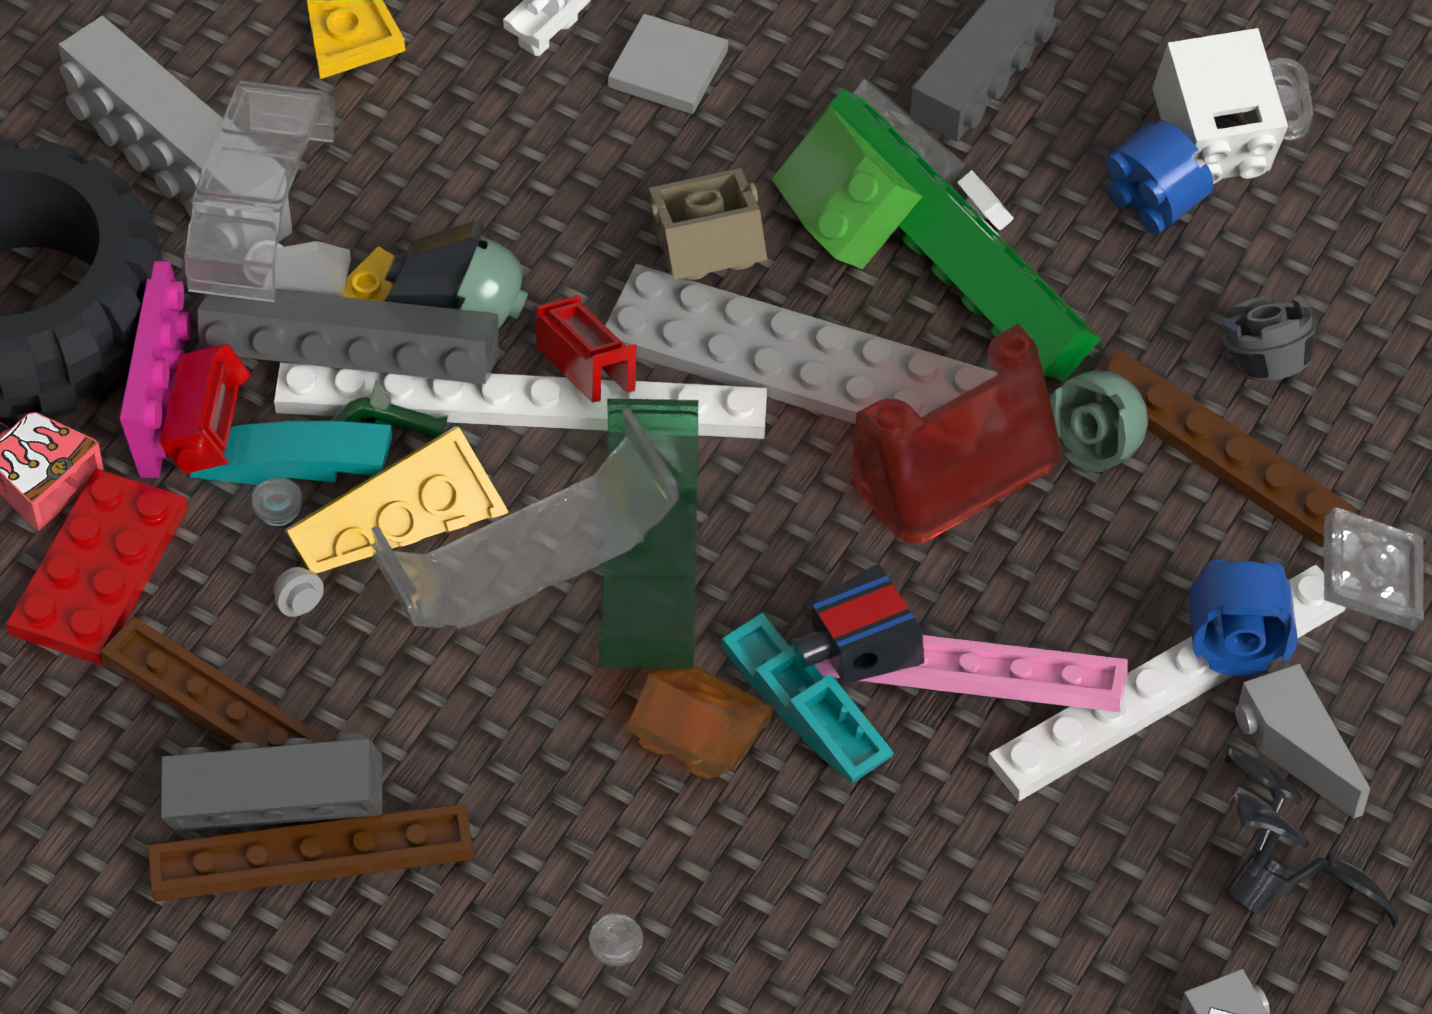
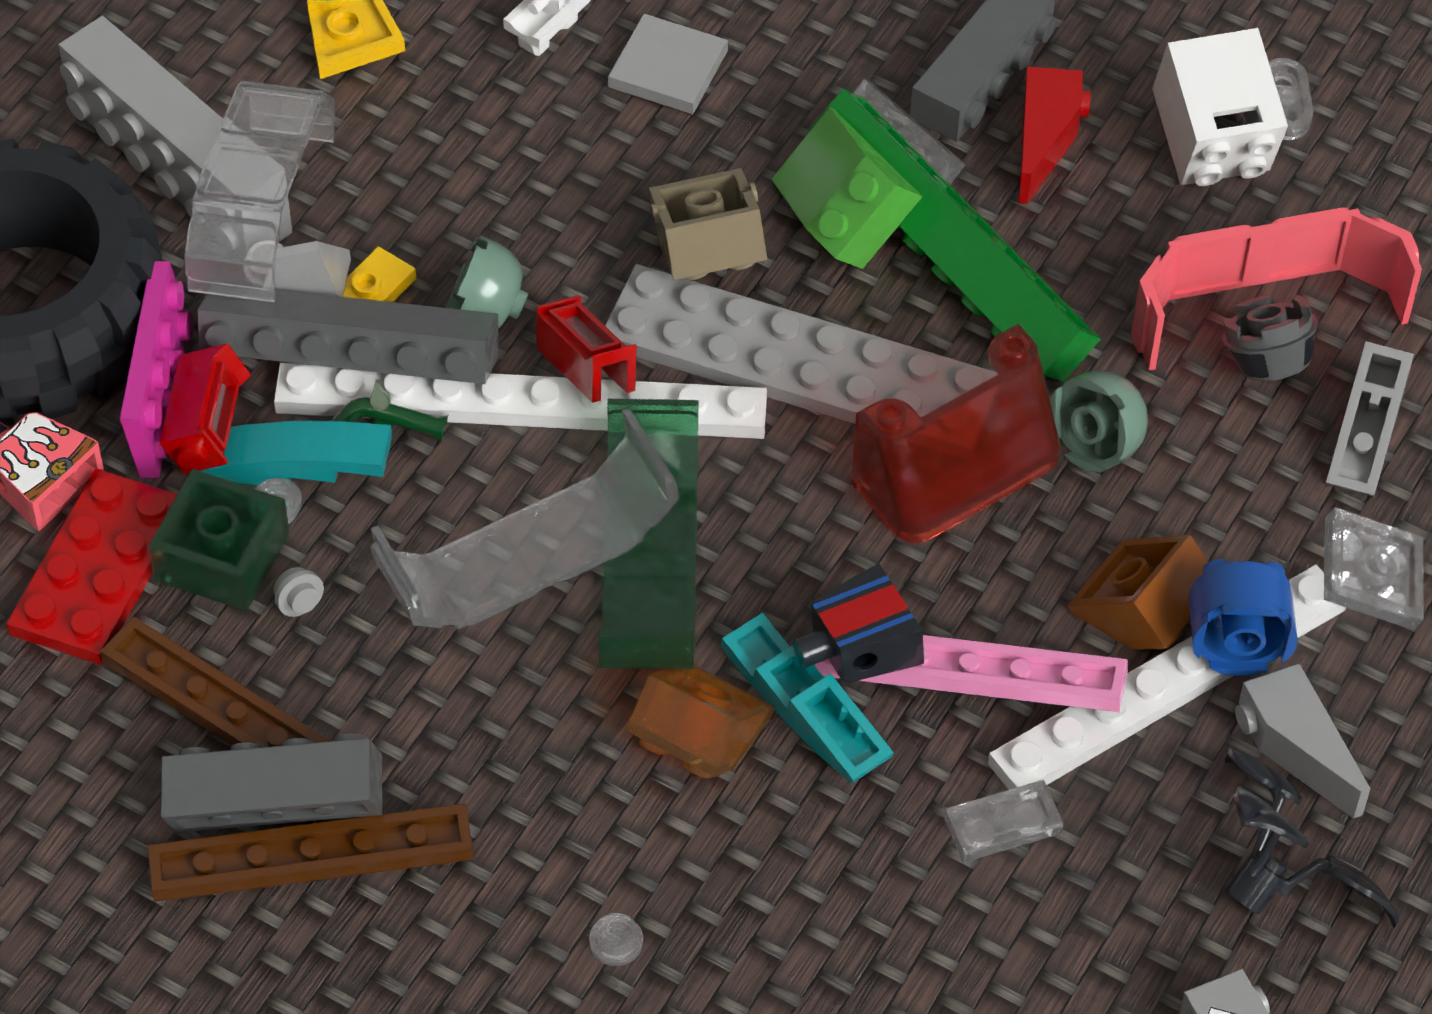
(219, 539): none -> clear green brick
(410, 500): yellow wing -> none
(433, 266): black slope -> none
(984, 201): white plate -> none
(1003, 821): none -> clear plate
(1049, 123): none -> red slope
(1142, 591): none -> dark orange slope
(1157, 175): blue brick -> none
(1229, 452): reddish brown plate -> none
(1272, 253): none -> coral windscreen
(1370, 418): none -> light grey slope

